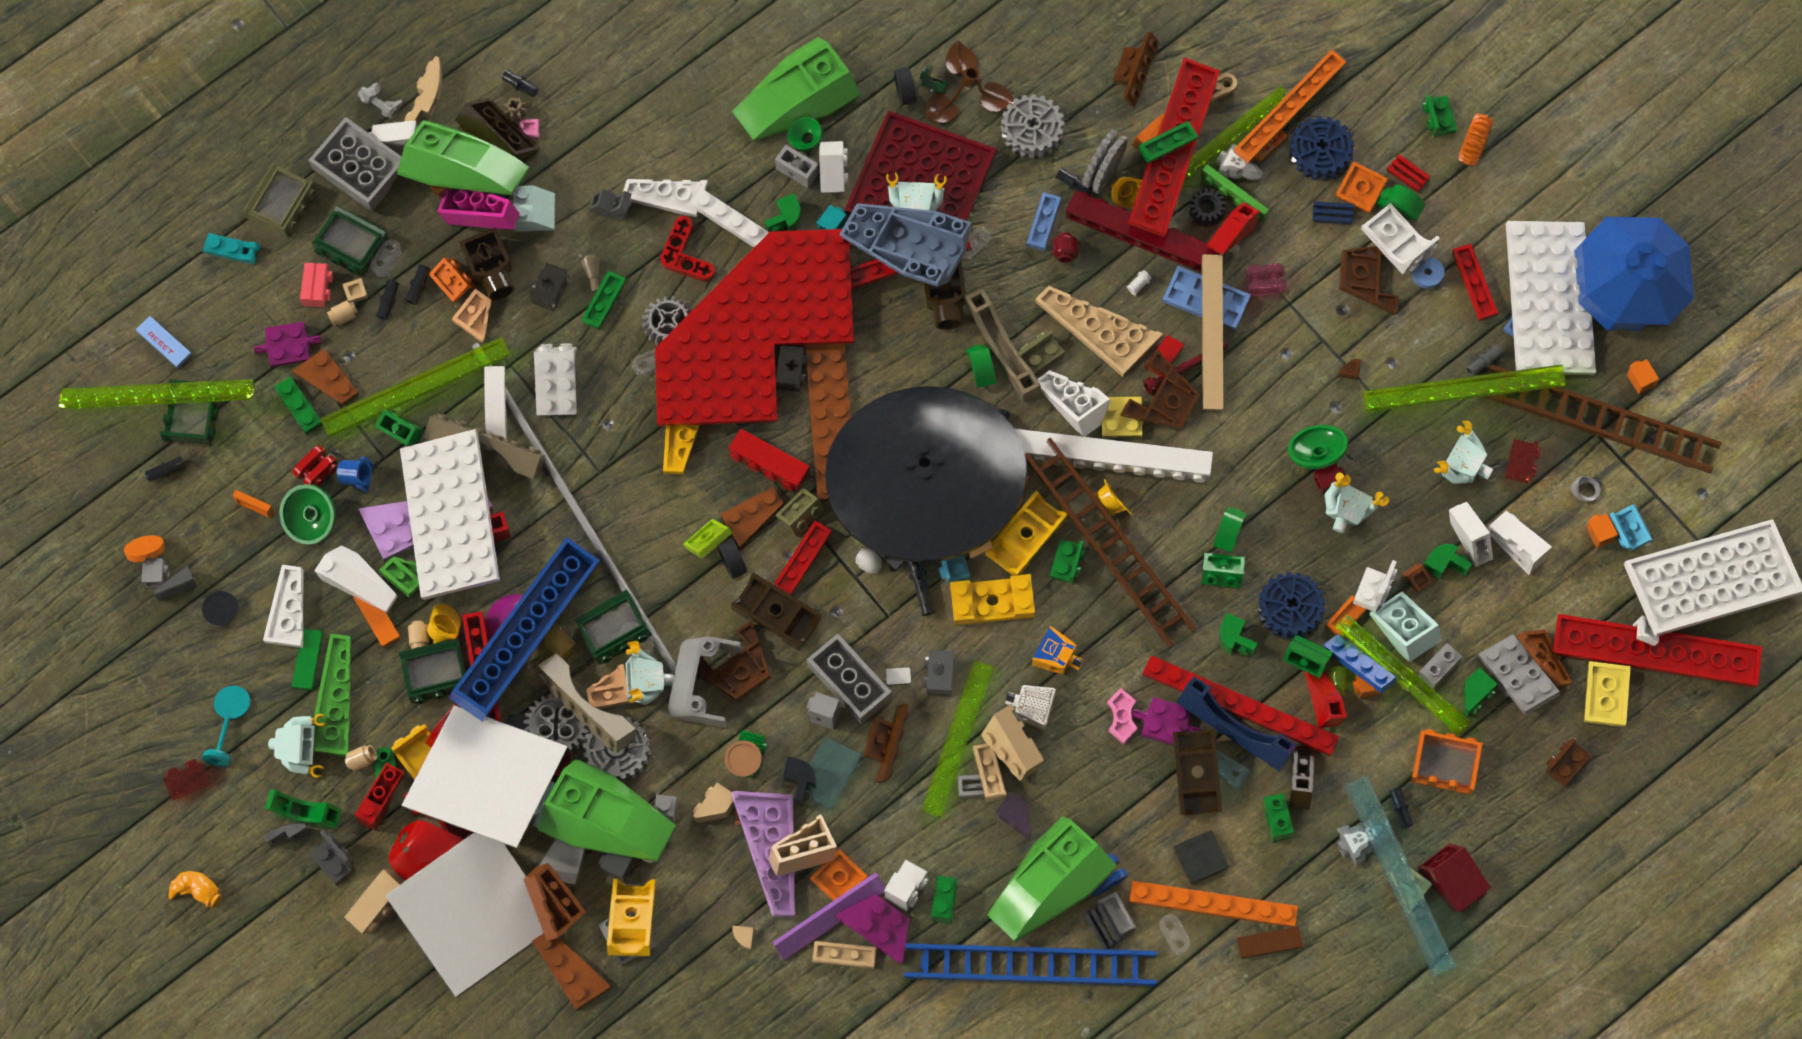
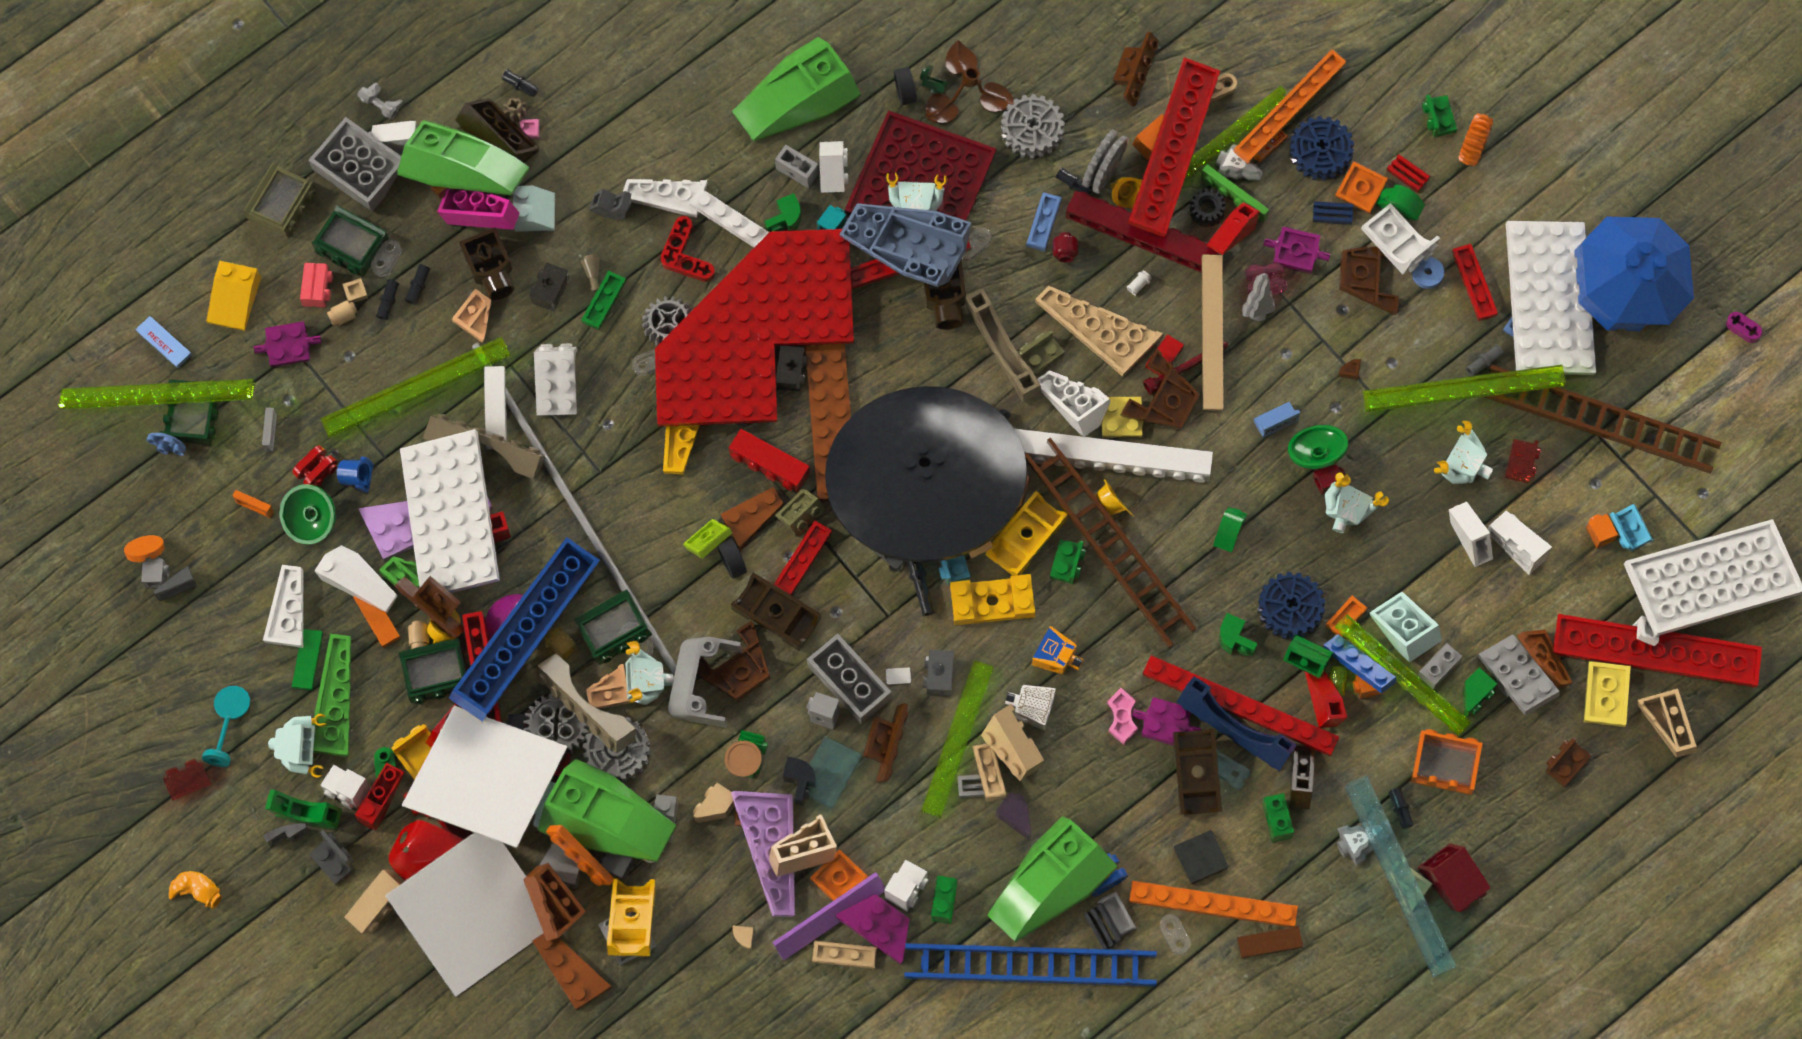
(164, 469): black axle -> none
(166, 443): none -> medium blue dish
(219, 608): black piece -> none
(231, 248): teal plate -> none
(233, 295): none -> yellow slope
(269, 430): none -> light grey tile
(298, 405): green plate -> none
(326, 376): dark orange wing -> none
(346, 787): none -> white brick
(360, 757): tan brick -> none
(399, 428): green brick -> none
(429, 92): tan slope -> none
(435, 602): none -> reddish brown bracket
(452, 278): orange bracket -> none
(575, 851): none -> orange plate
(800, 129): green piece -> none
(869, 560): white piece -> none
(981, 365): green brick -> none
(1168, 142): green plate -> none
(1186, 294): medium blue plate -> none
(1223, 570): green bracket -> none
(1259, 300): none -> light grey rock
(1276, 419): none -> medium blue panel
(1297, 249): none -> magenta plate
(1374, 588): white bracket -> none
(1417, 577): dark orange slope -> none
(1444, 557): green brick -> none
(1585, 479): light grey piece -> none
(1642, 376): orange brick -> none
(1670, 721): none -> tan wedge
(1743, 327): none -> magenta beam

